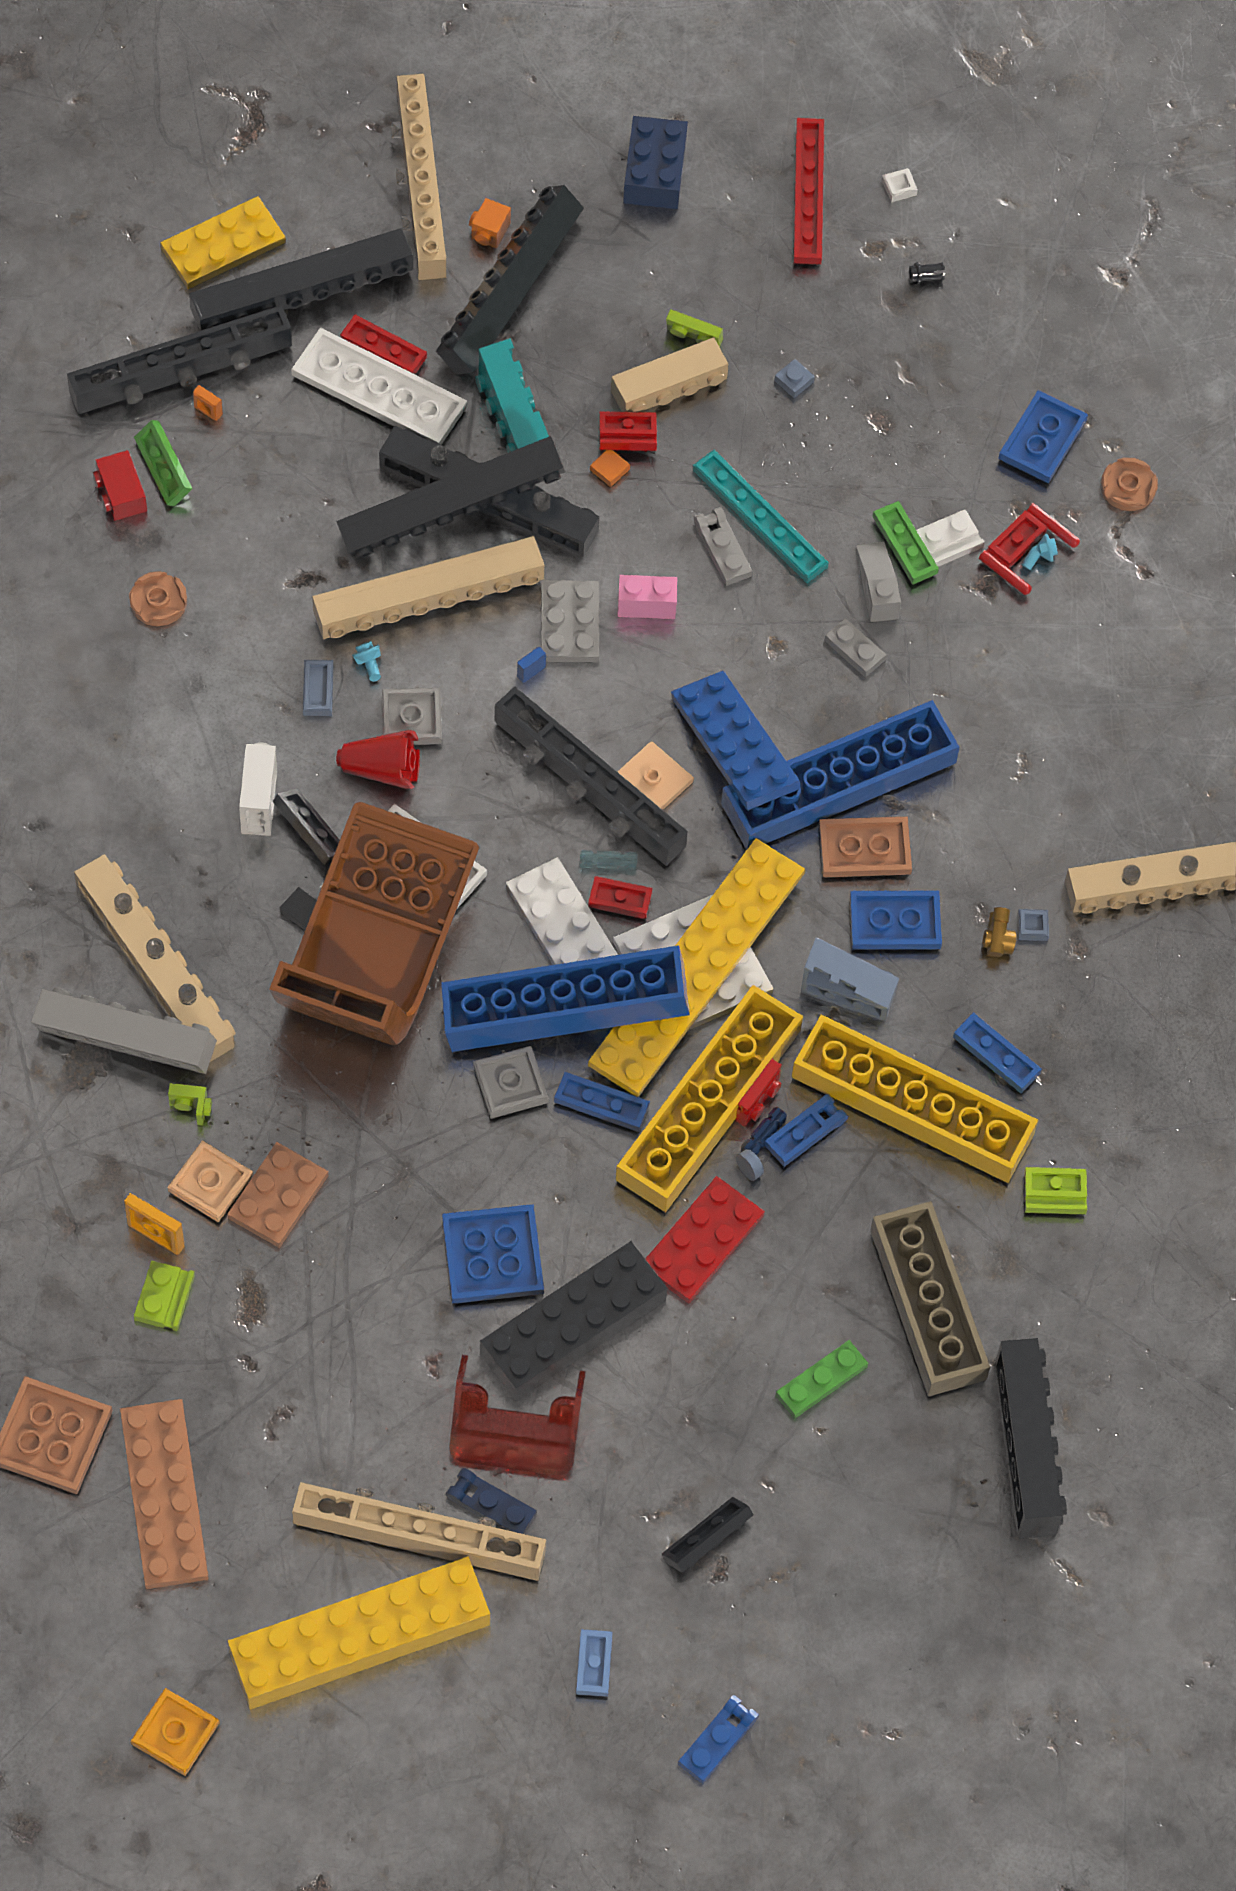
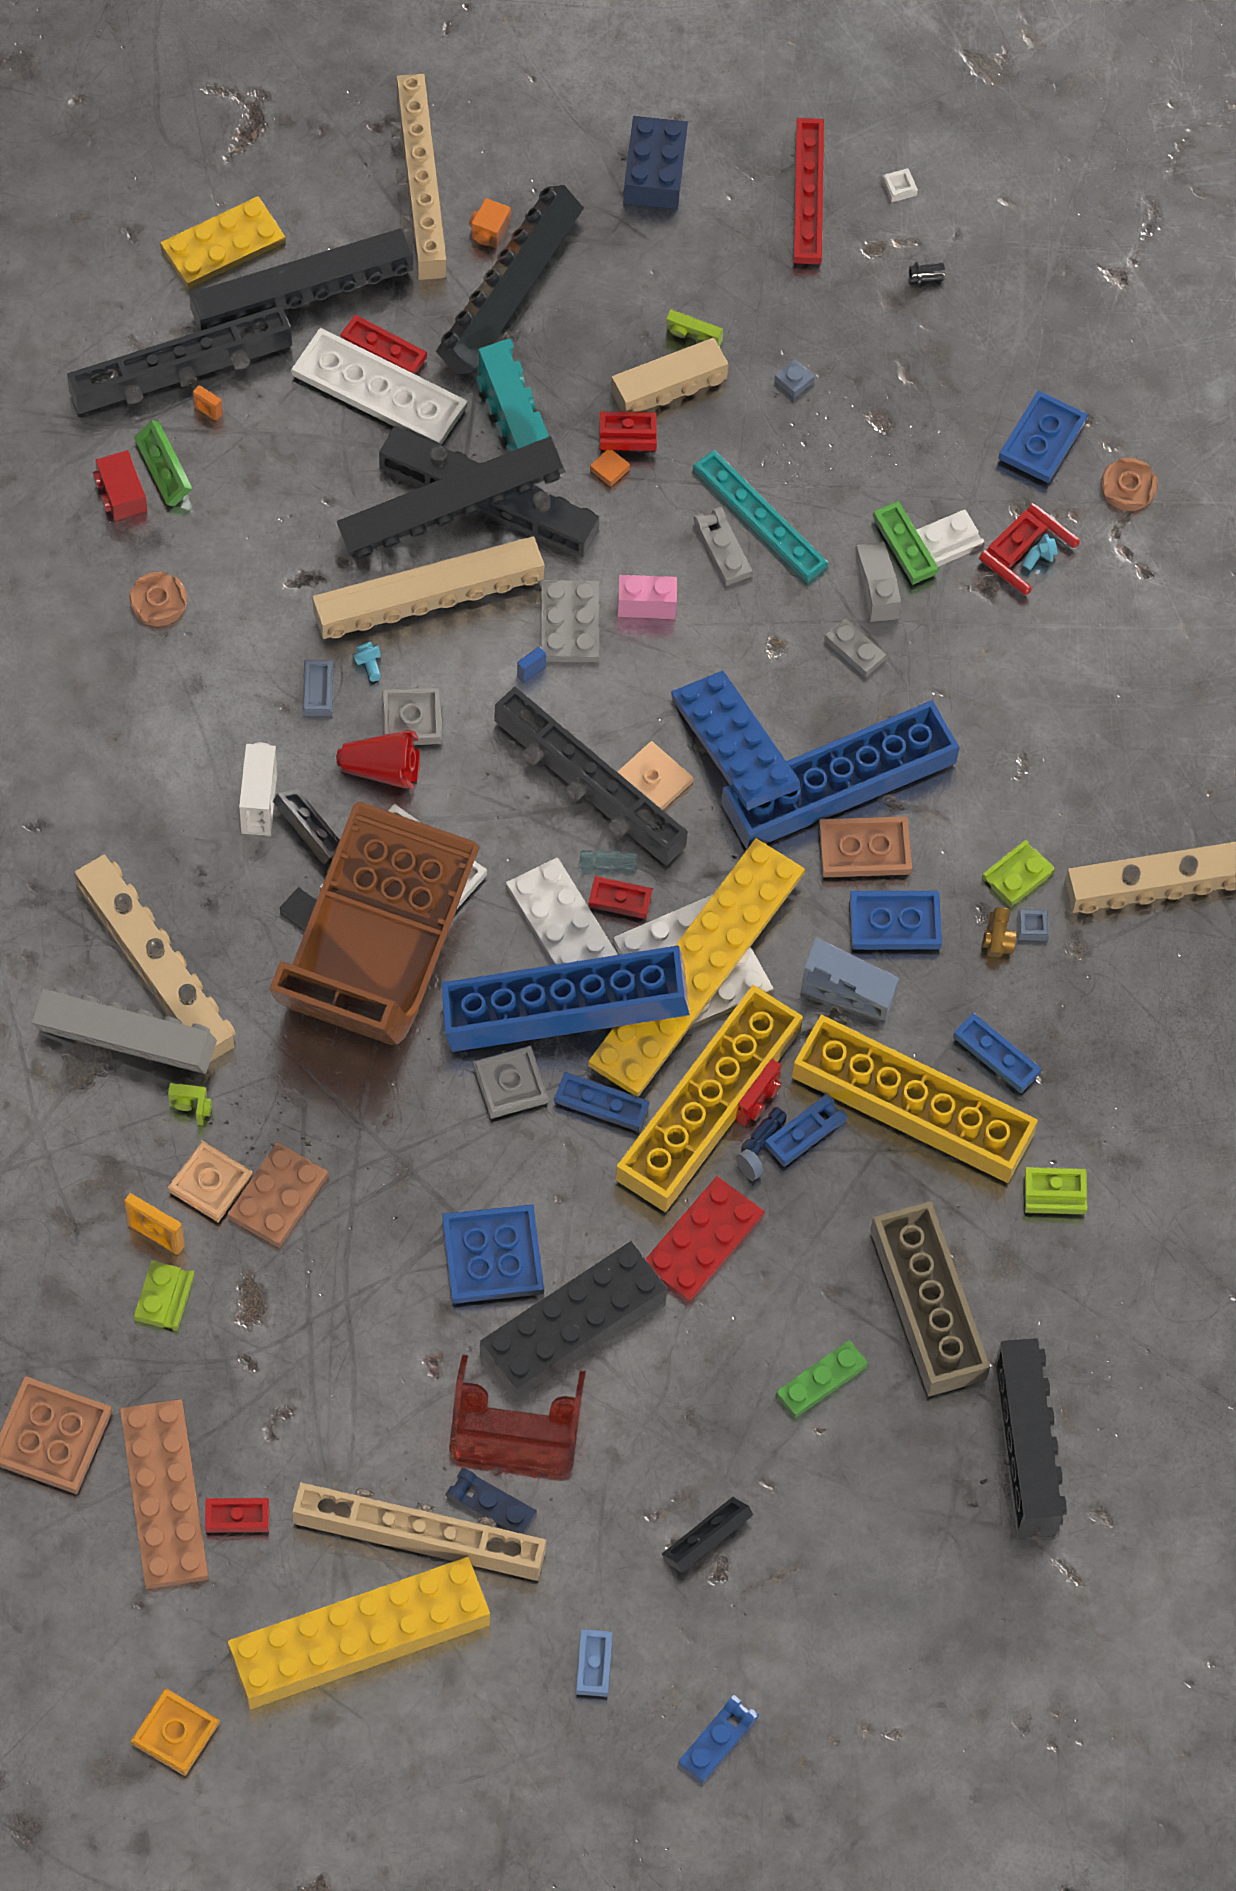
(237, 1515): none -> red plate
(1018, 873): none -> lime plate

